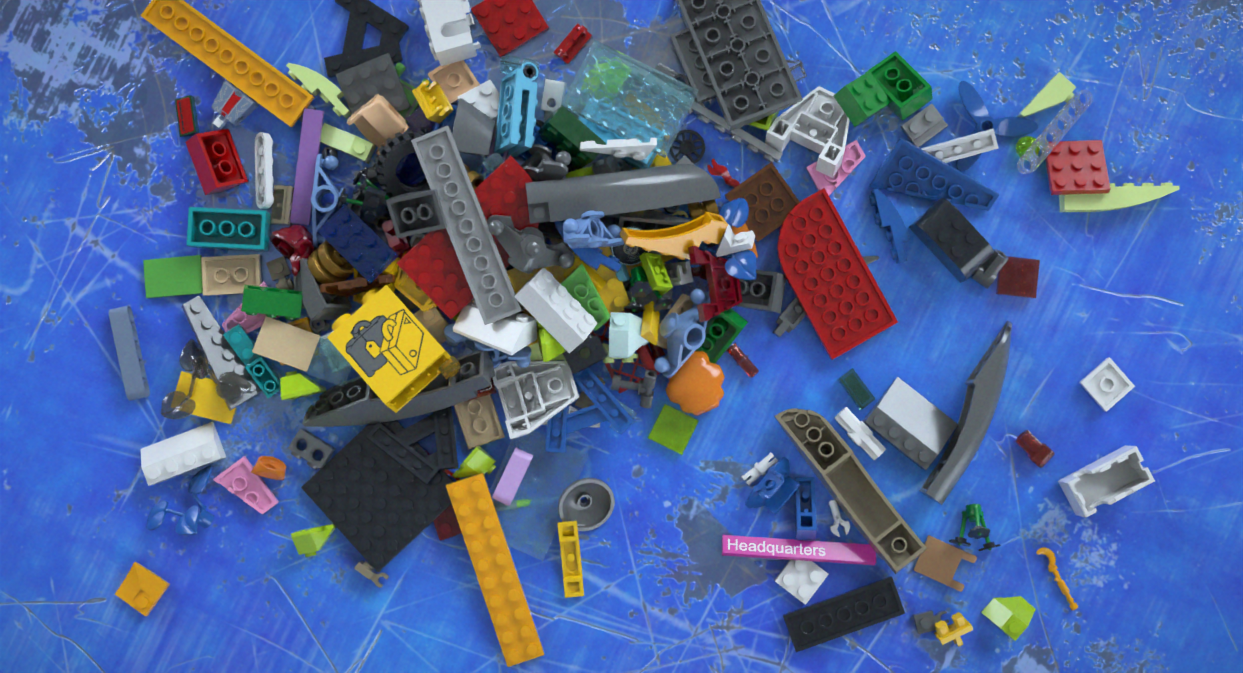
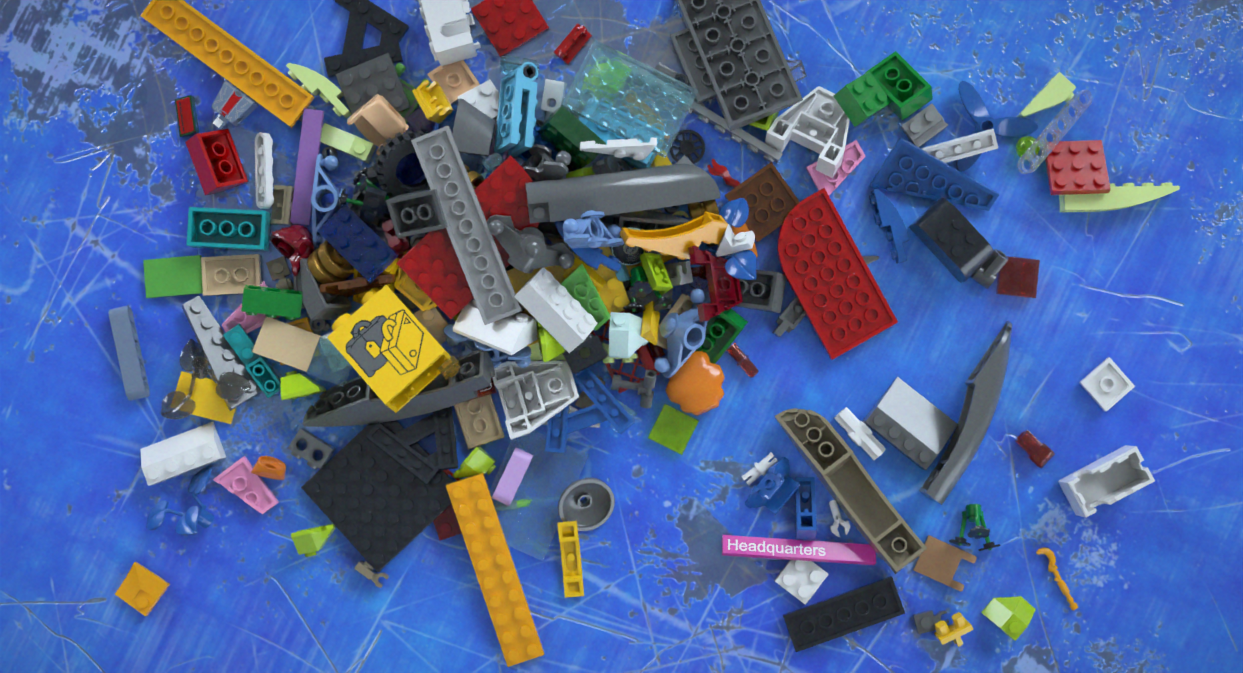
(856, 389): slope -> none

